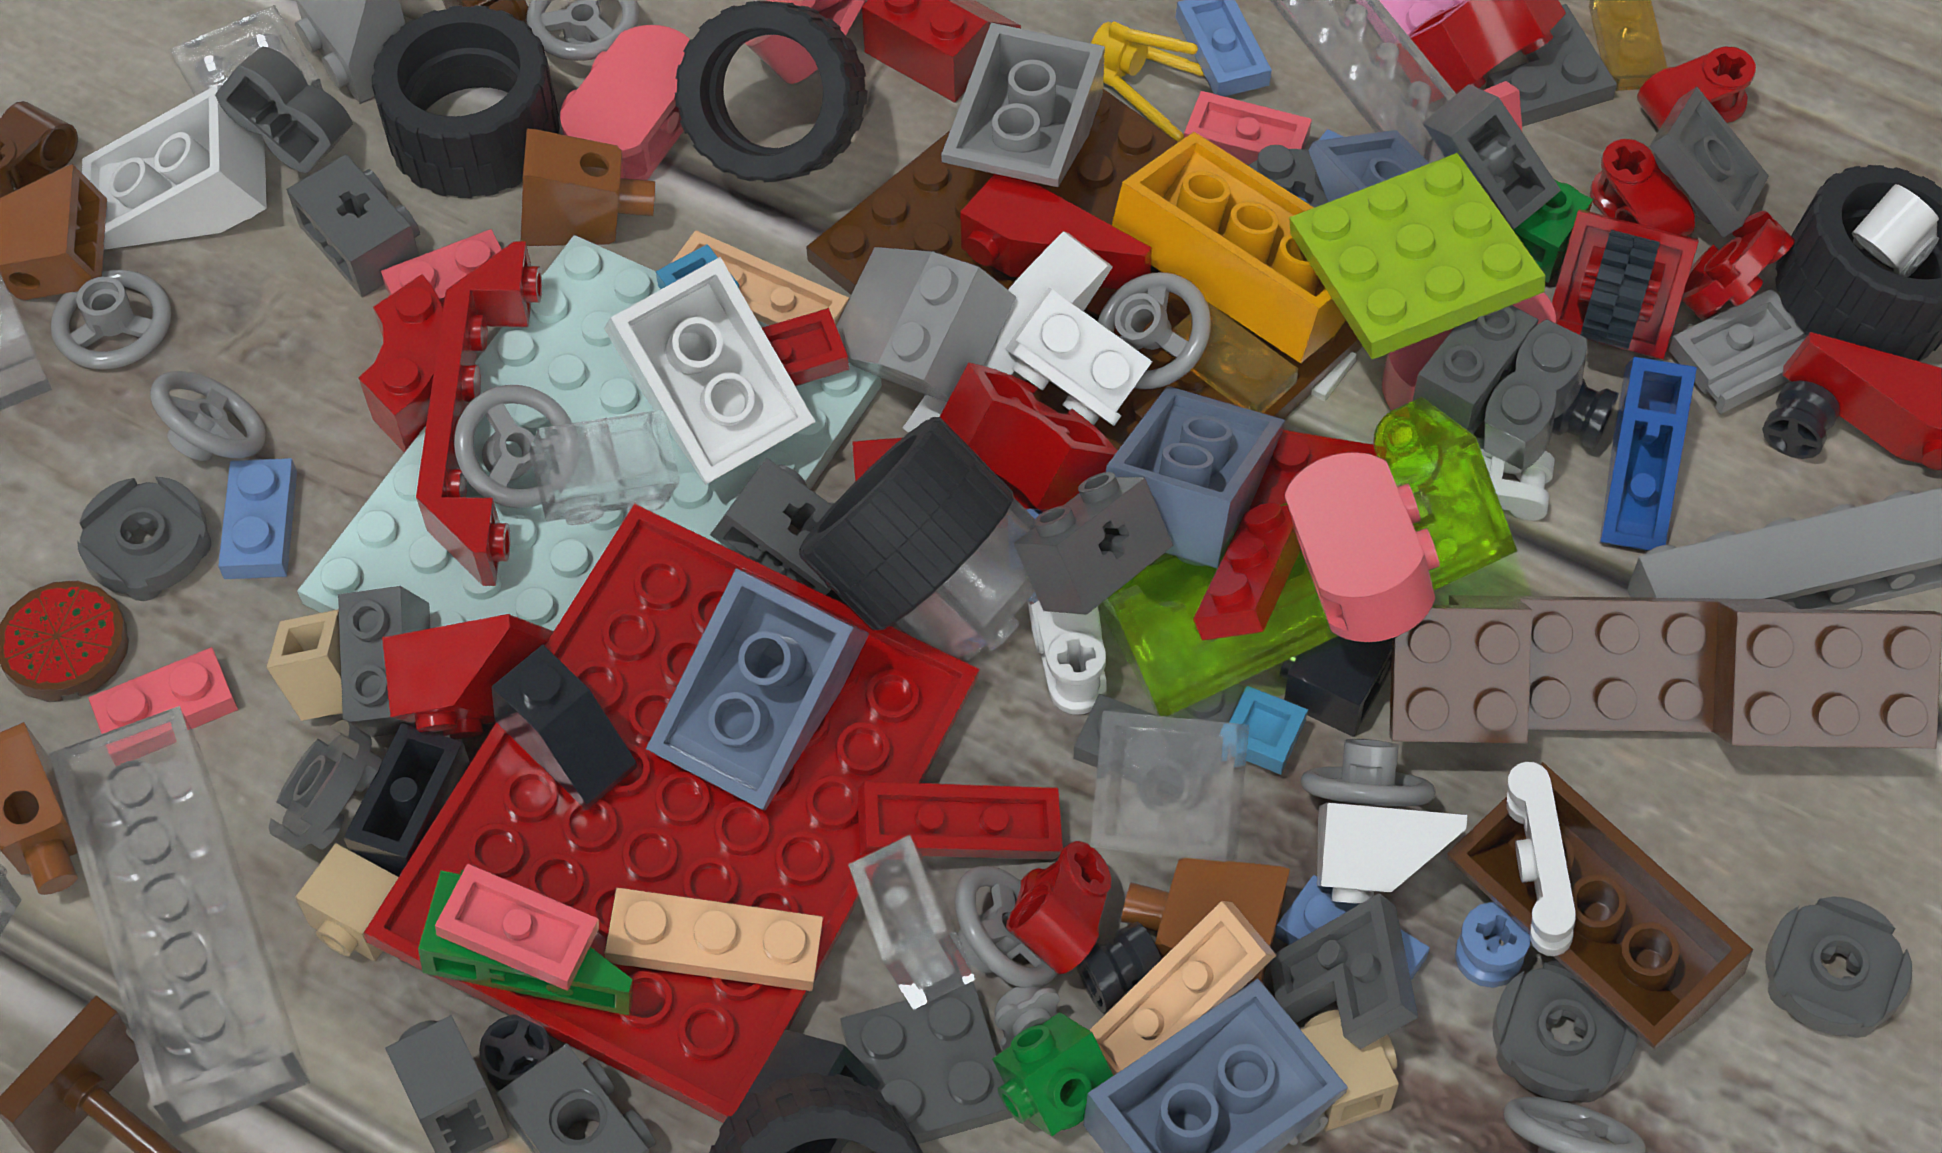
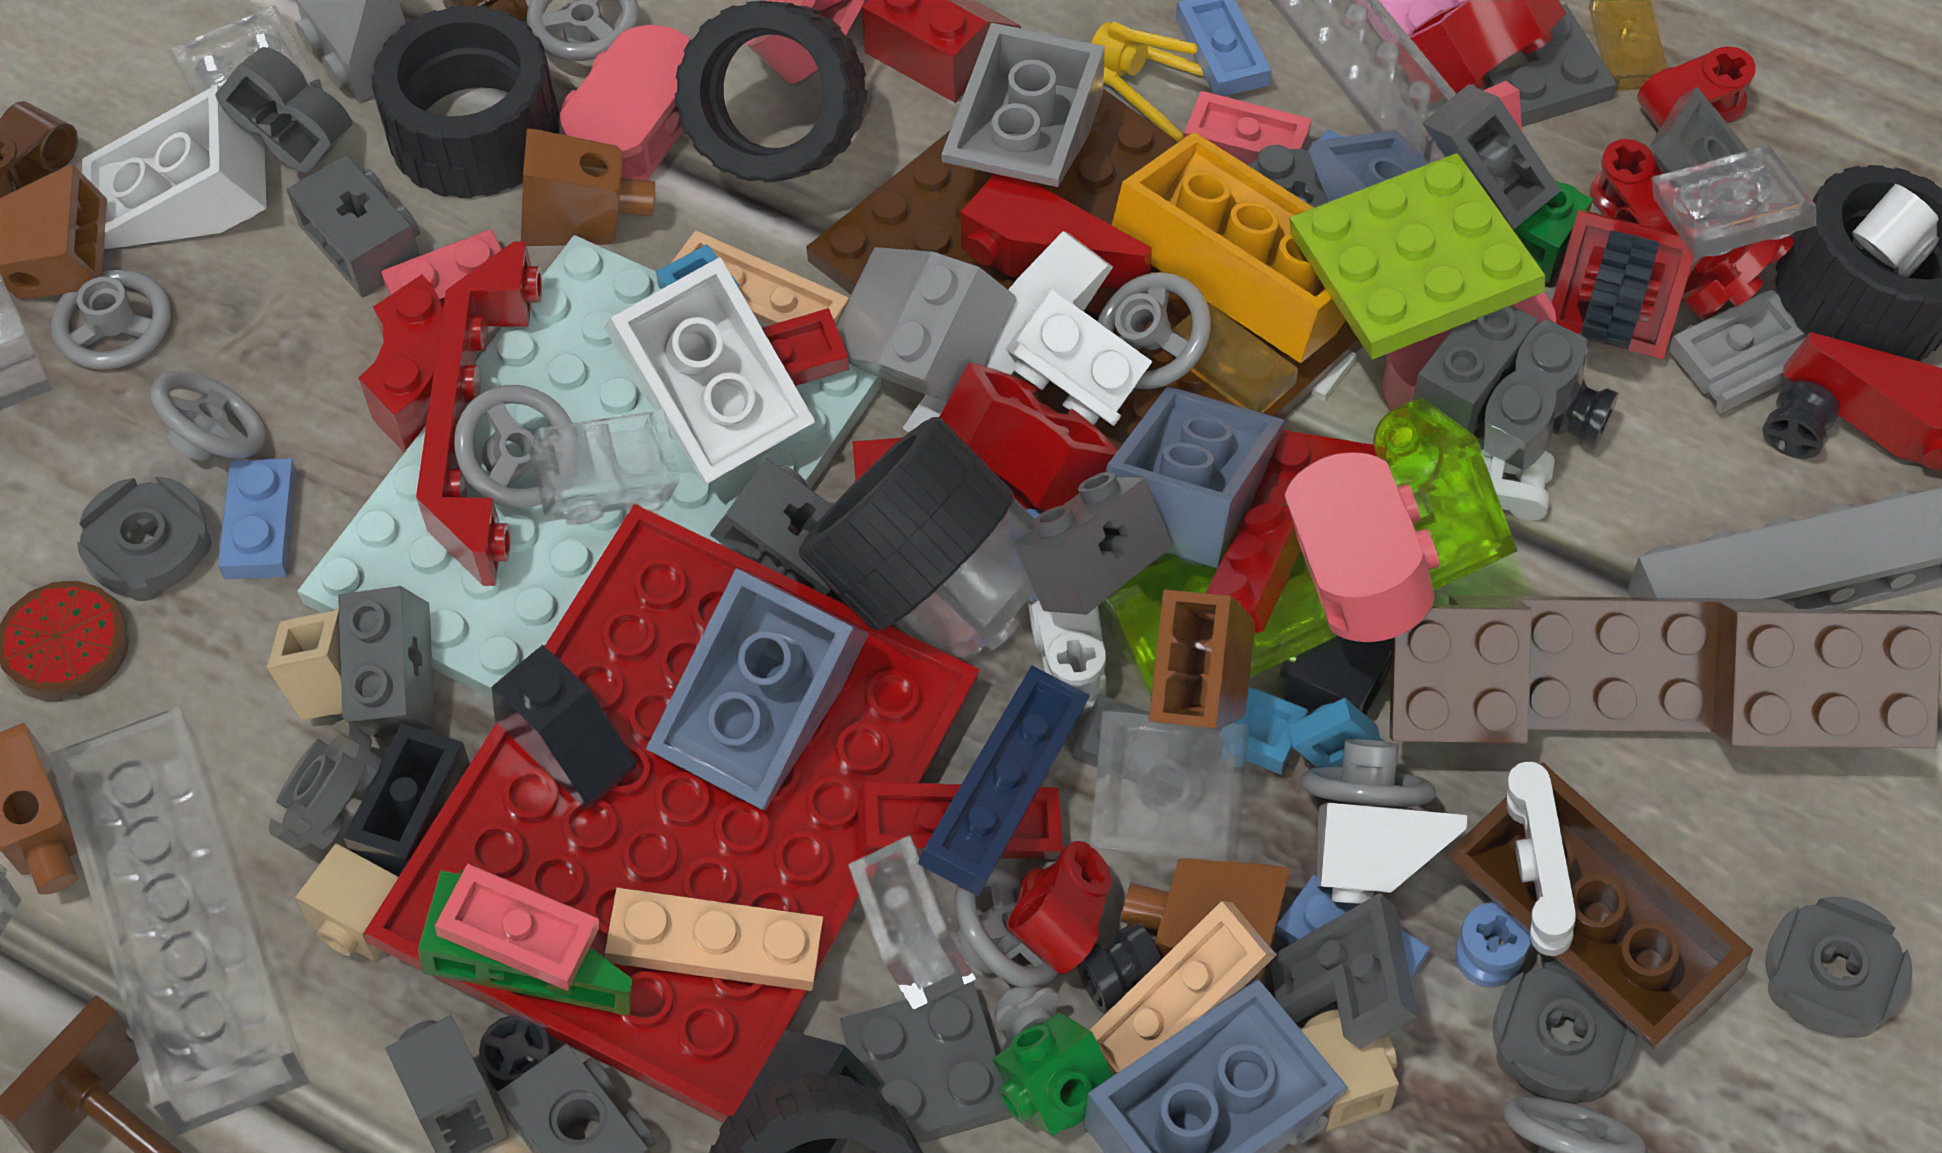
(191, 683): coral plate -> none
(447, 672): red slope -> none
(1003, 781): none -> dark blue plate
(1201, 660): none -> dark orange torso
(1323, 733): none -> dark azure plate
(1646, 452): blue slope -> none
(1734, 202): none -> clear plate

